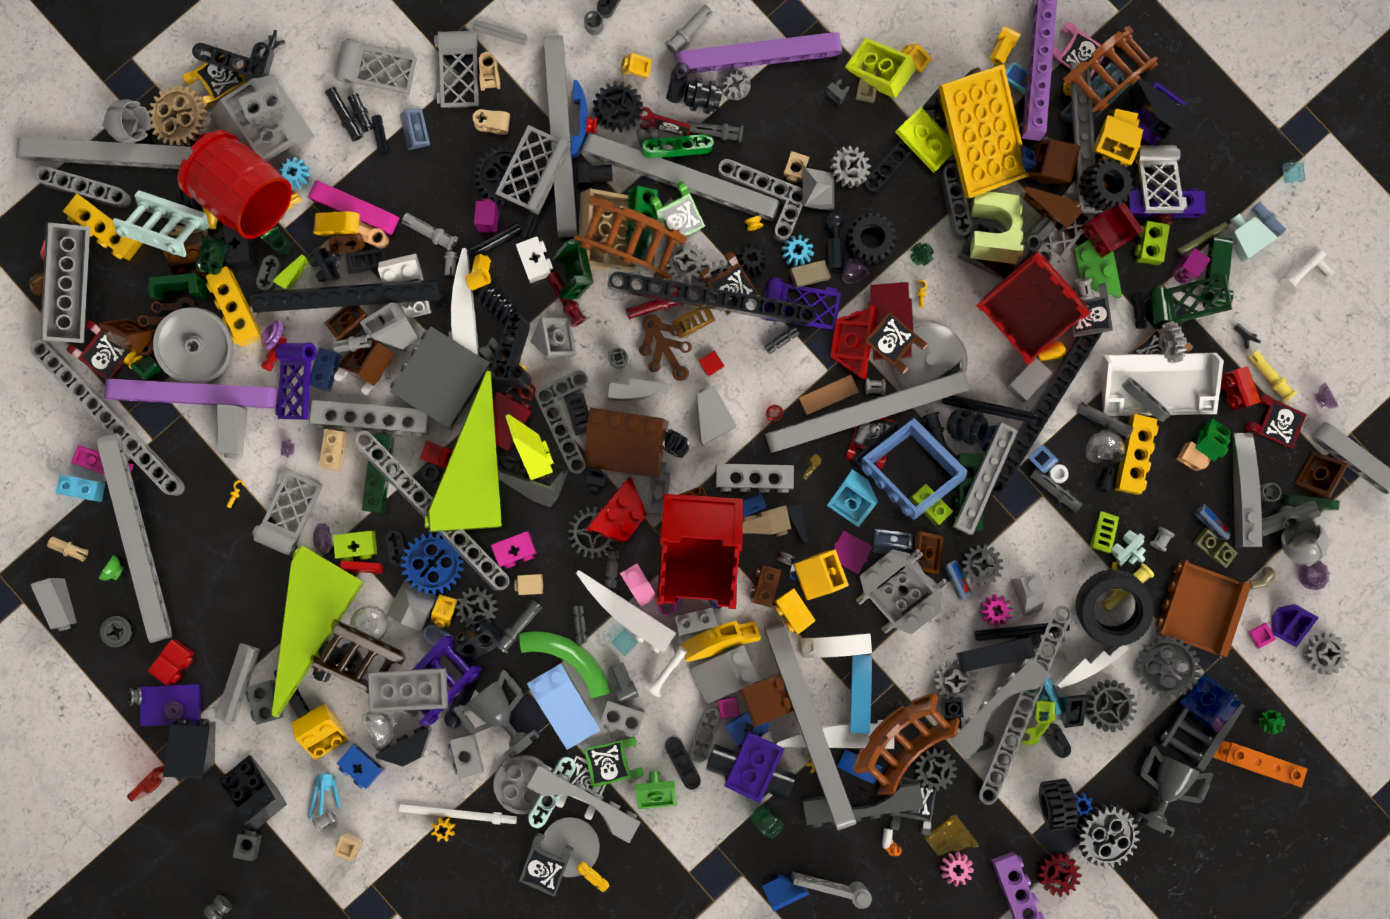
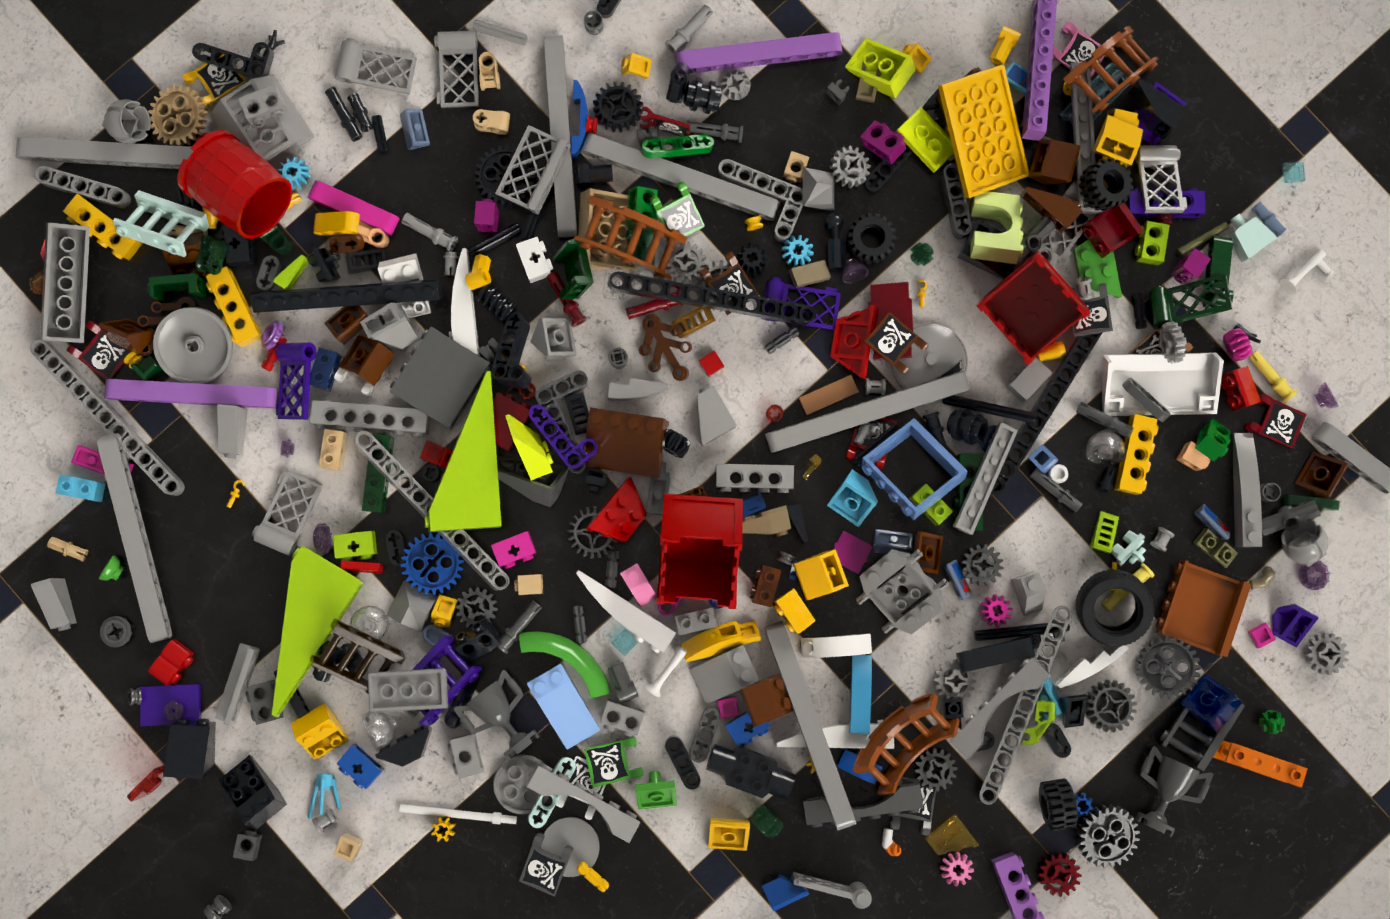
(352, 343): light grey axle -> none
(559, 435): none -> dark purple beam
(728, 833): none -> yellow slope
(754, 767): dark purple tile -> none
(881, 144): none -> magenta brick
(1028, 158): dark blue slope -> none
(1237, 344): none -> dark pink gear

